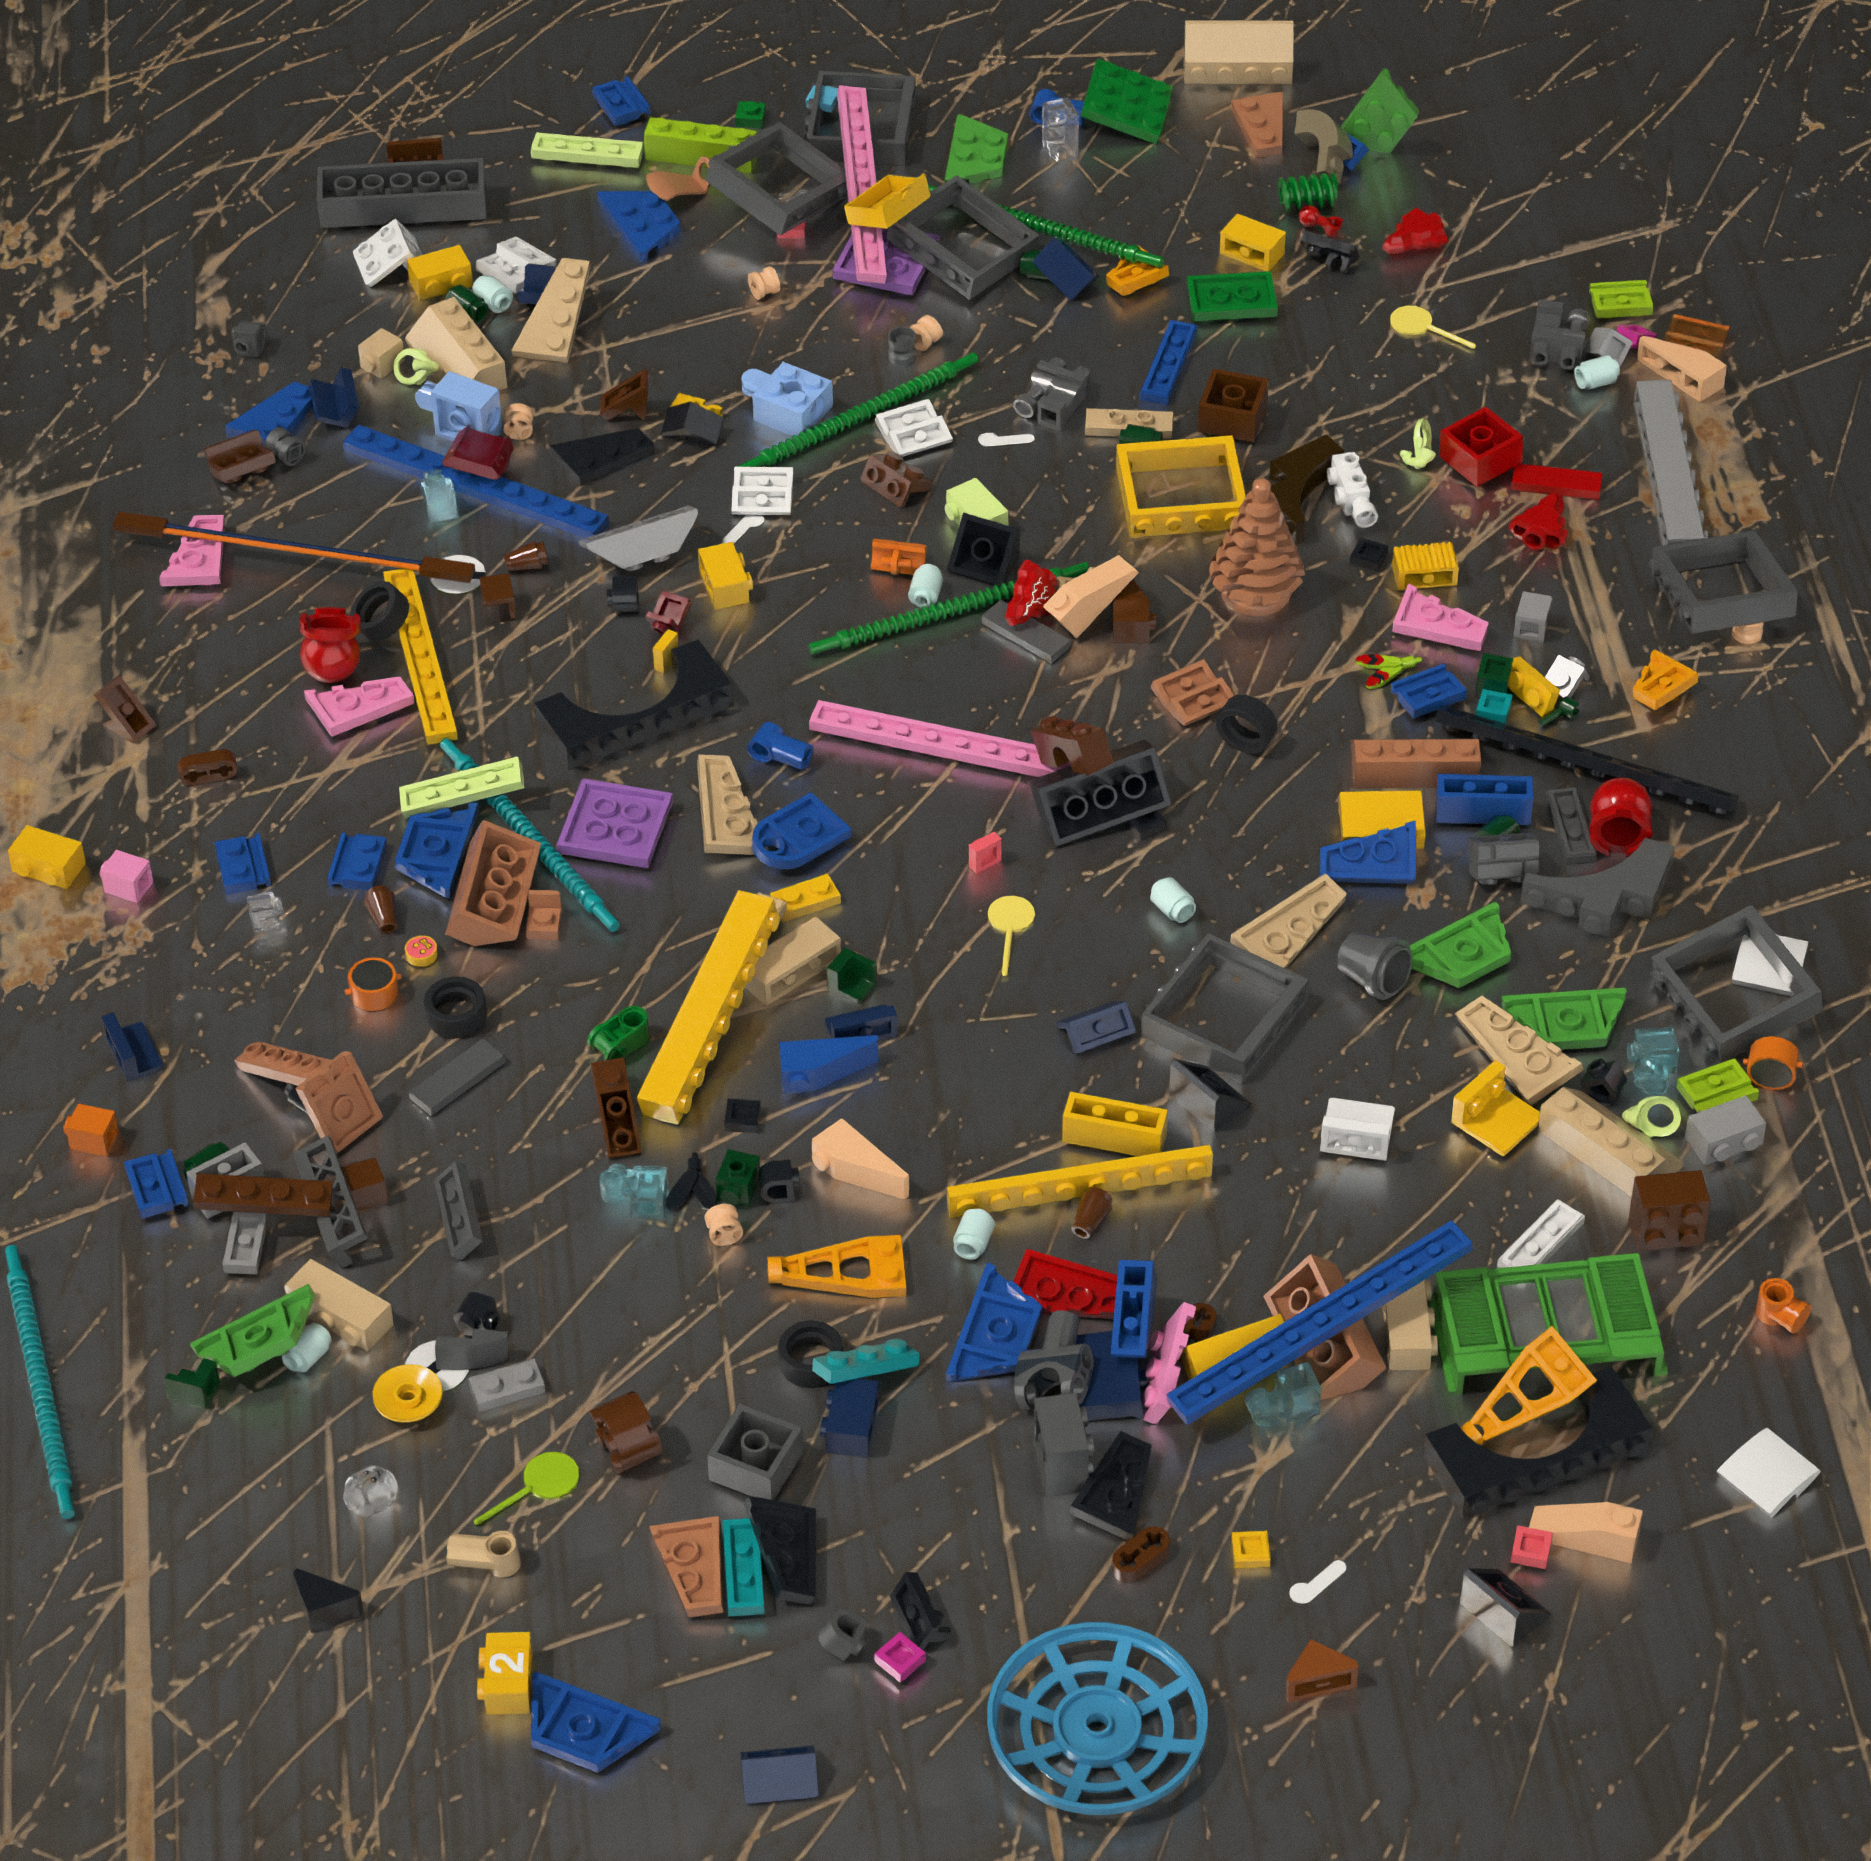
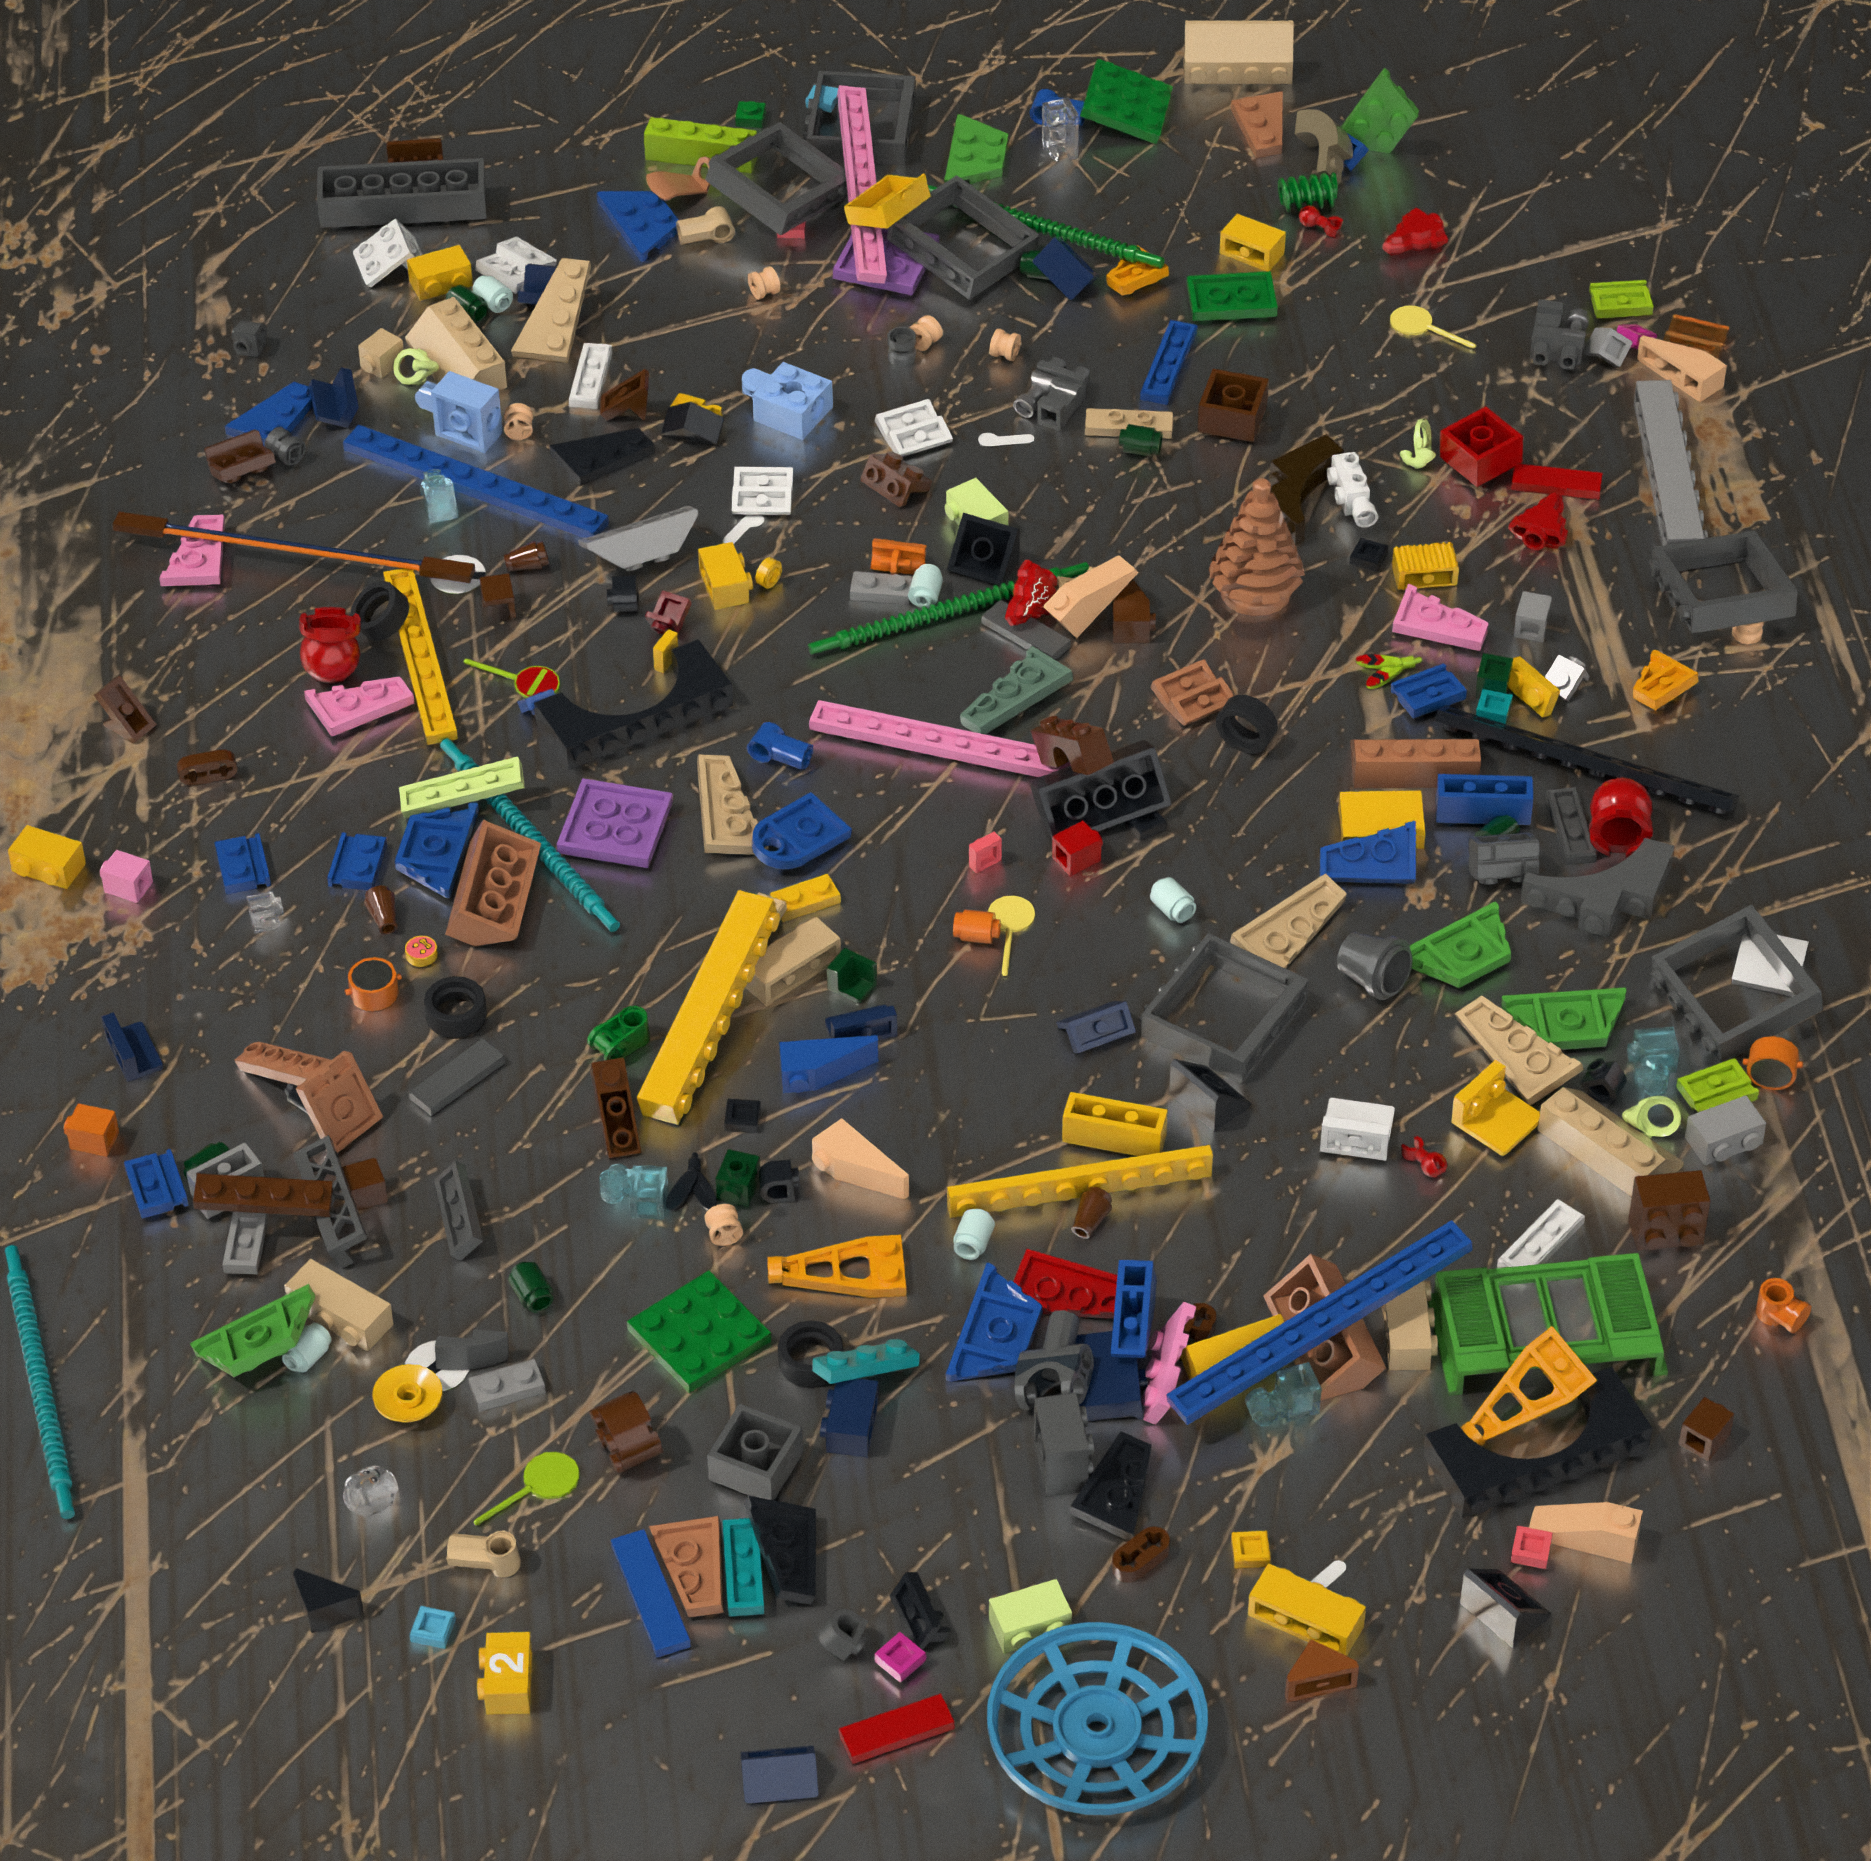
(194, 1387): dark green panel -> none
(432, 1627): none -> medium azure tile
(477, 1312): black plate -> none
(479, 453): dark red slope -> none
(528, 681): none -> piece
(528, 703): none -> blue plate
(531, 1286): none -> dark green brick
(544, 915): nougat bracket -> none
(584, 1725): blue wing -> none
(587, 150): yellowish green plate -> none
(590, 376): none -> white tile
(621, 101): blue plate -> none
(650, 1593): none -> blue tile
(699, 1331): none -> green plate
(713, 225): none -> tan piece
(768, 572): none -> yellow tile
(880, 588): none -> light grey plate
(896, 1728): none -> red tile
(946, 371): green hose -> none
(976, 926): none -> orange brick
(1005, 345): none -> light nougat wheel
(1023, 687): none -> sand green wing
(1028, 1613): none -> yellowish green brick
(1077, 848): none -> red brick
(1172, 456): yellow window -> none
(1306, 1609): none -> yellow brick
(1334, 250): black plate -> none
(1431, 1163): none -> red arm
(1566, 707): dark green hand -> none
(1597, 372): light aqua brick -> none
(1706, 1429): none -> reddish brown brick
(1768, 1472): white slope -> none

